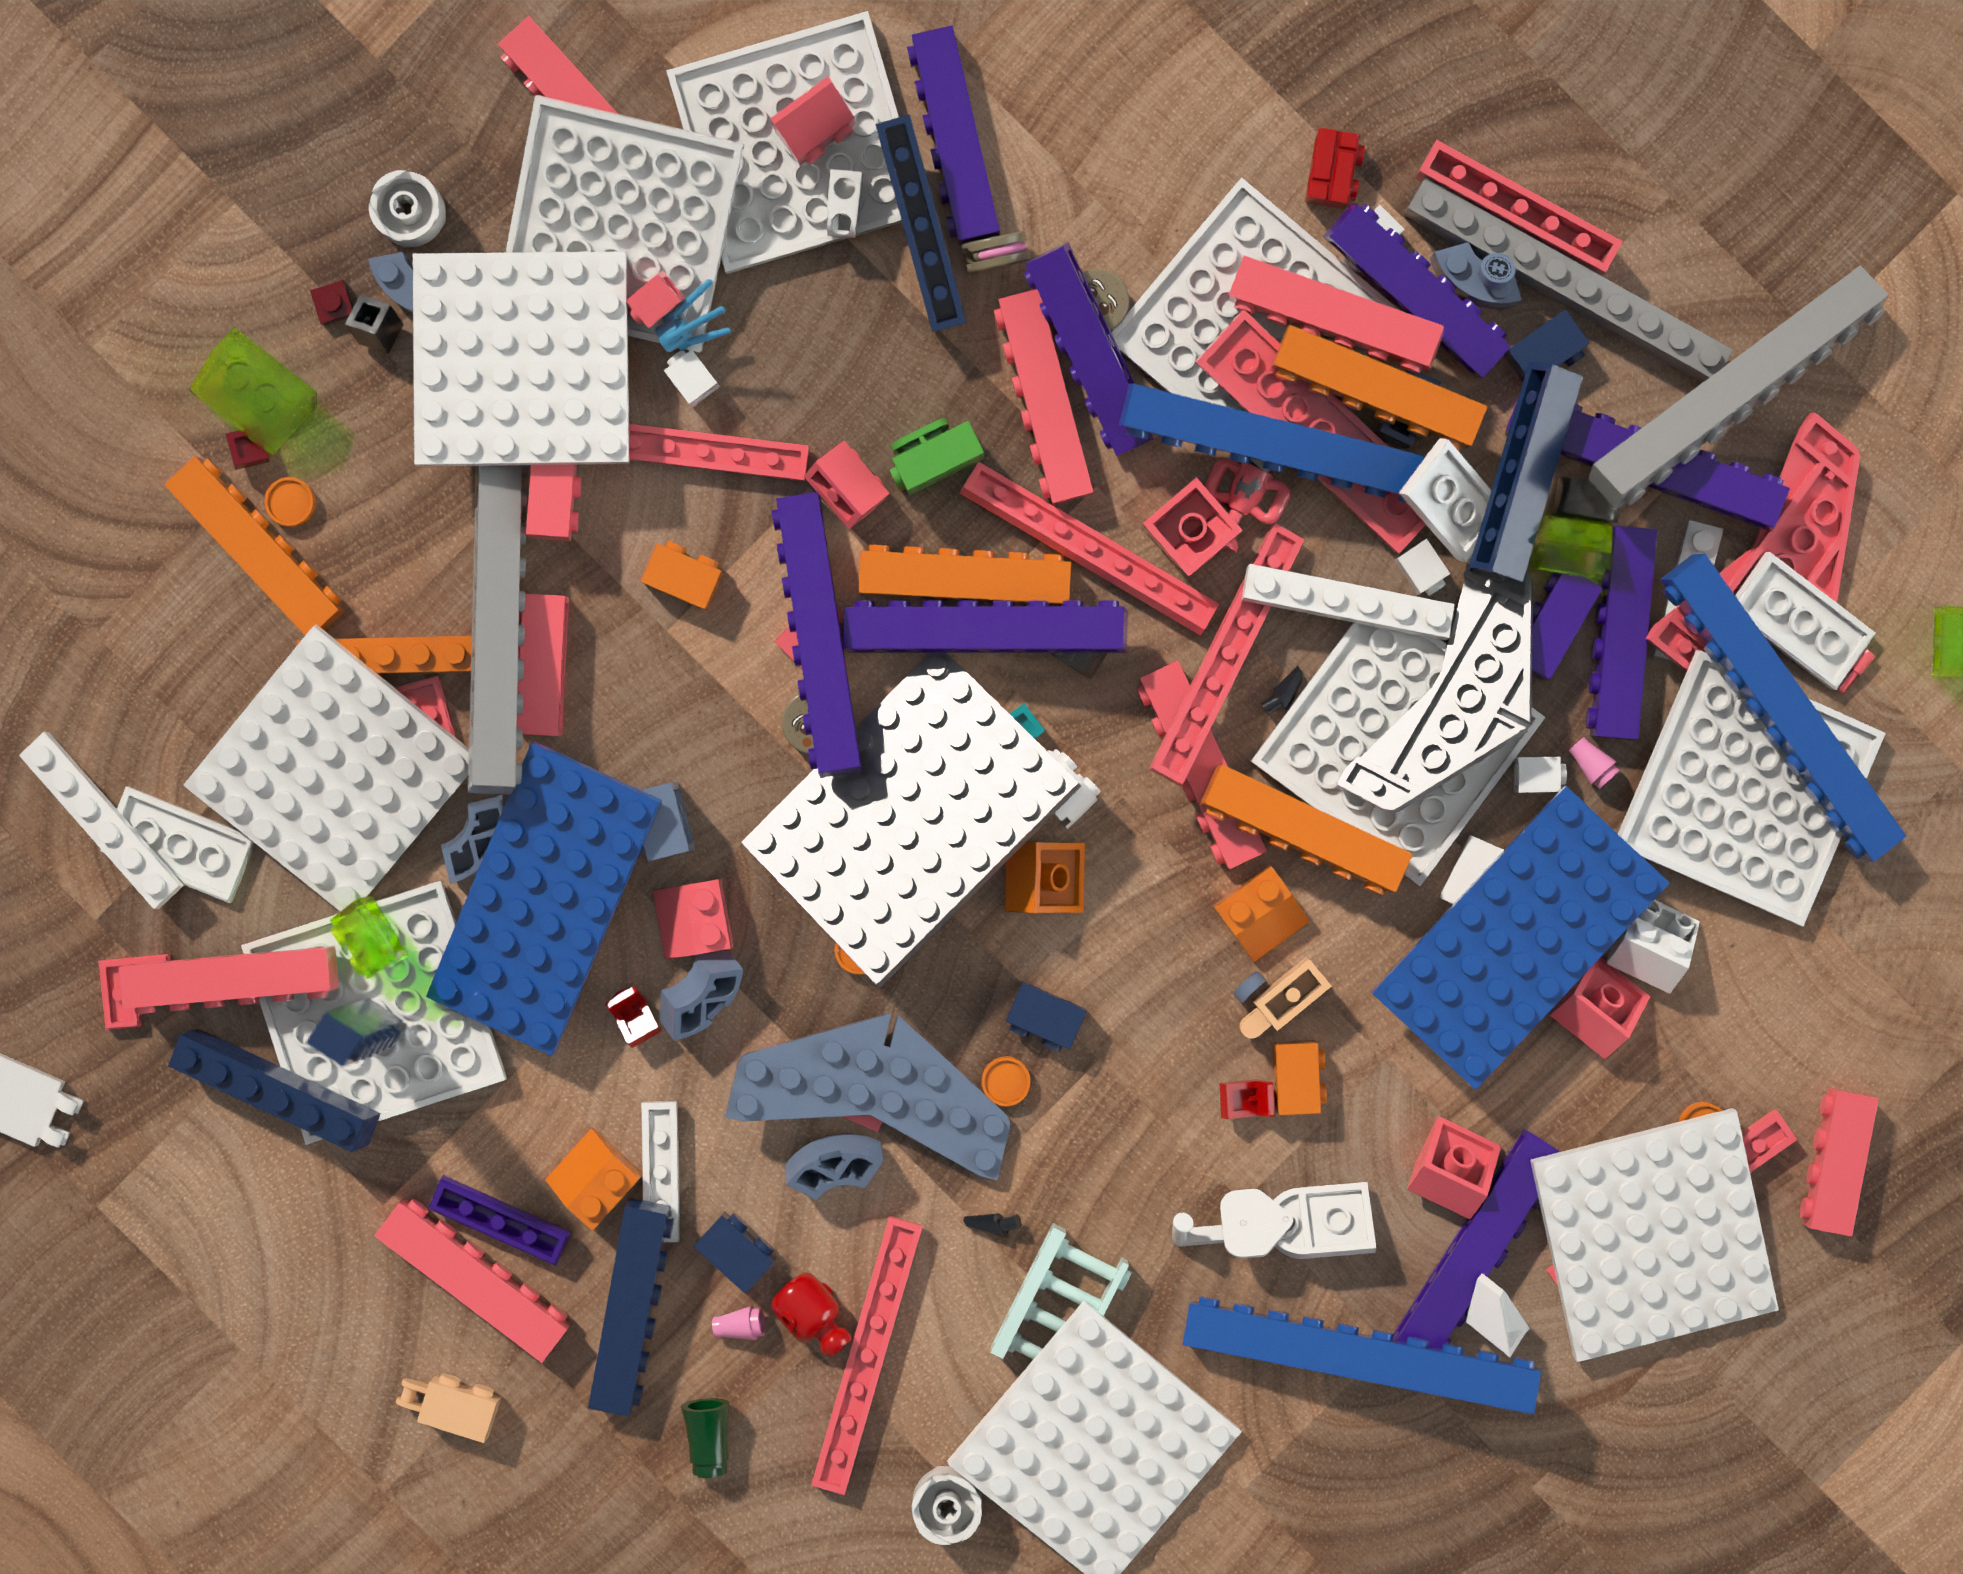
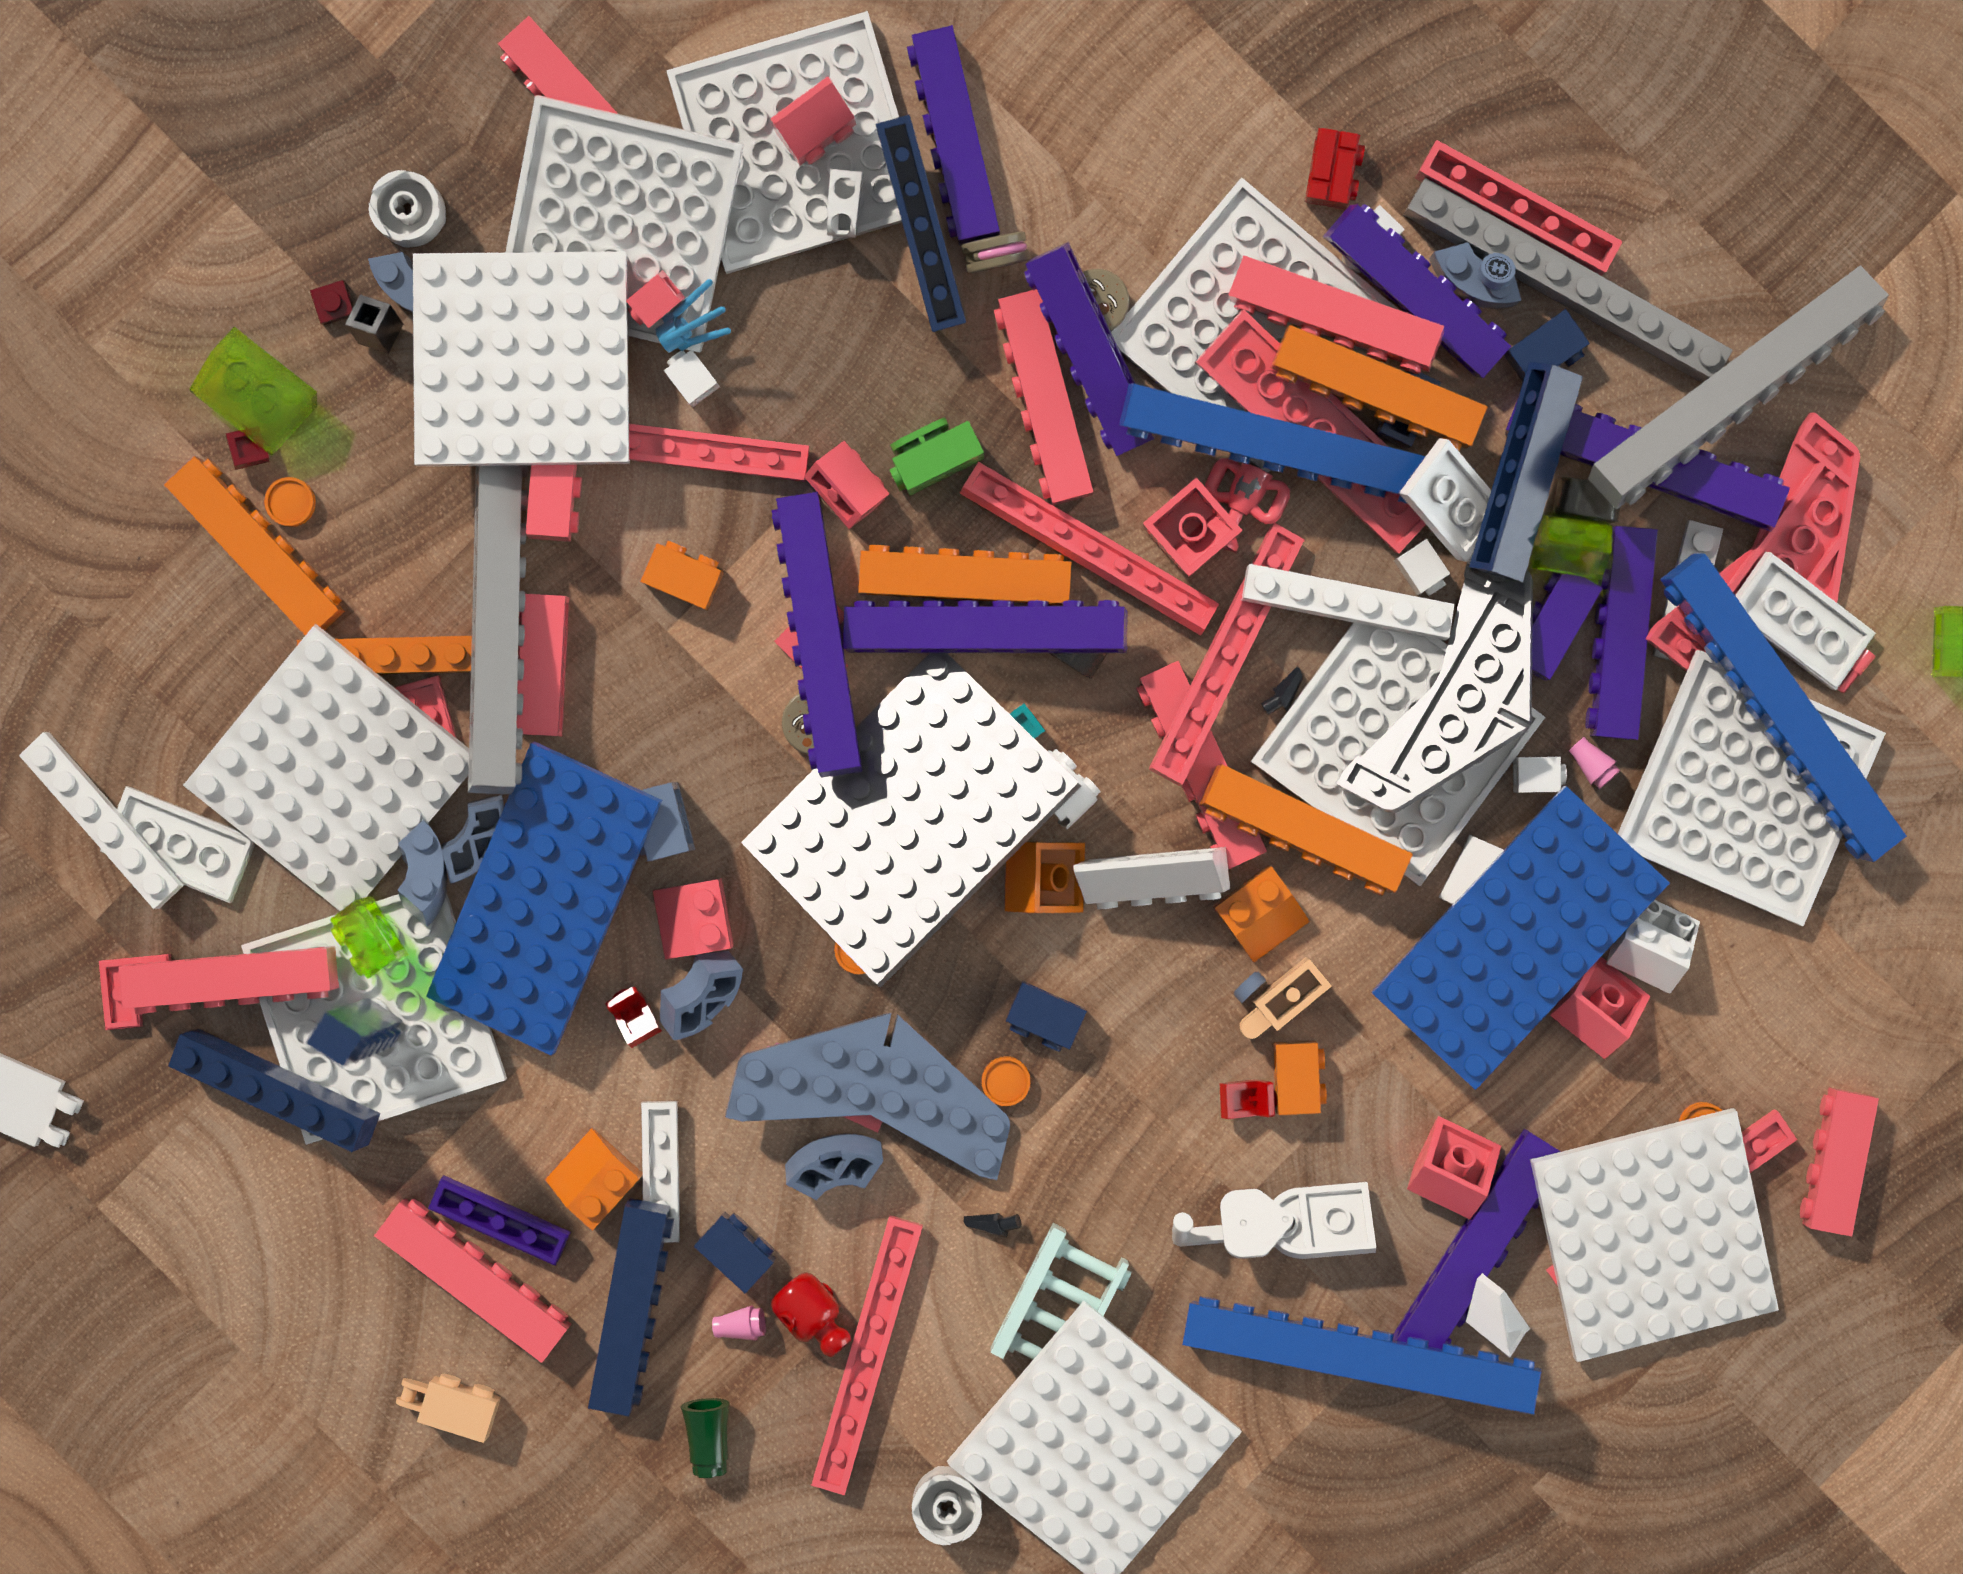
(426, 875): none -> sand blue brick
(1154, 876): none -> white slope

